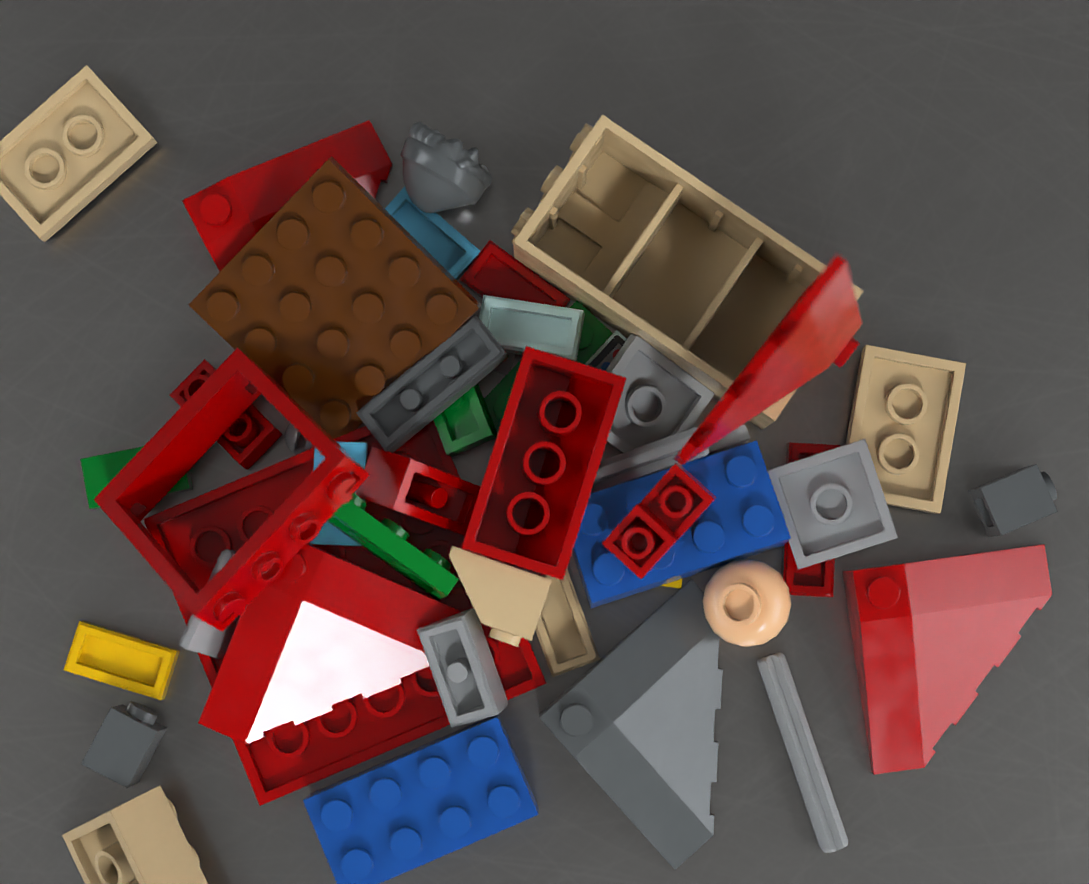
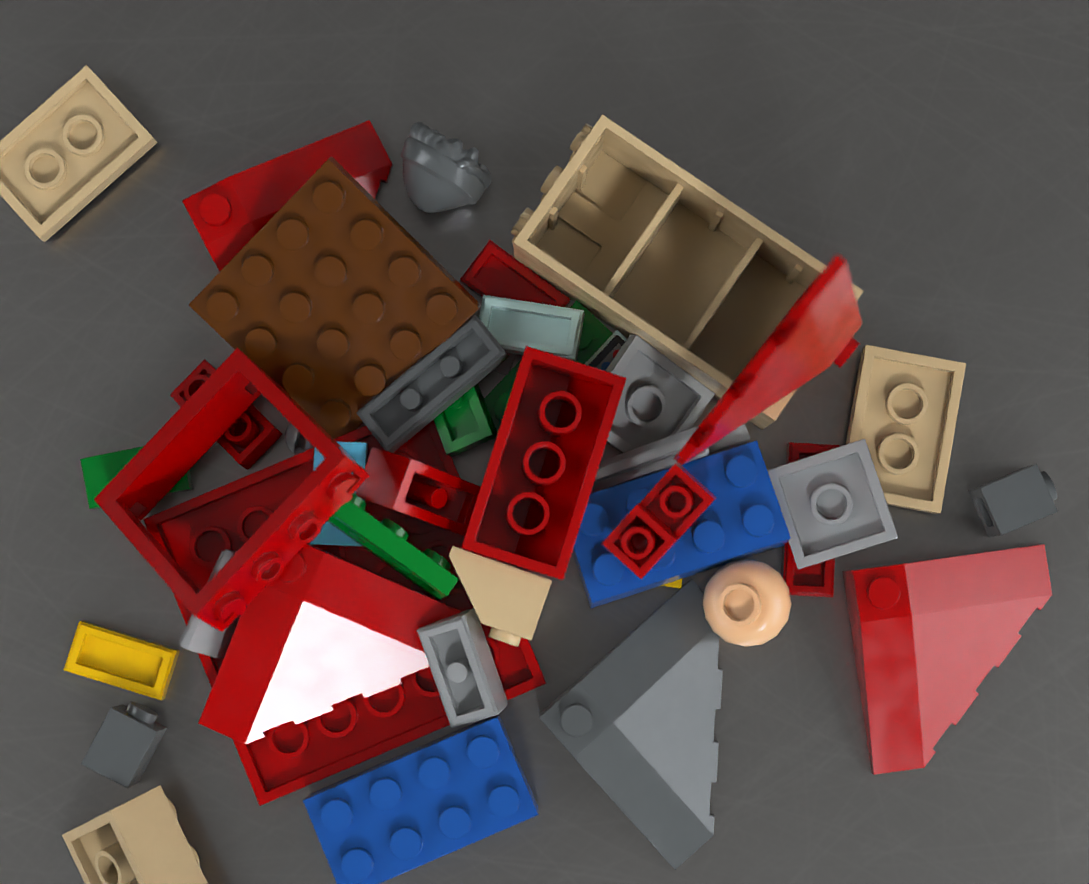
(434, 234): medium azure tile -> none
(564, 629): tan tile -> none
(802, 752): light grey axle -> none

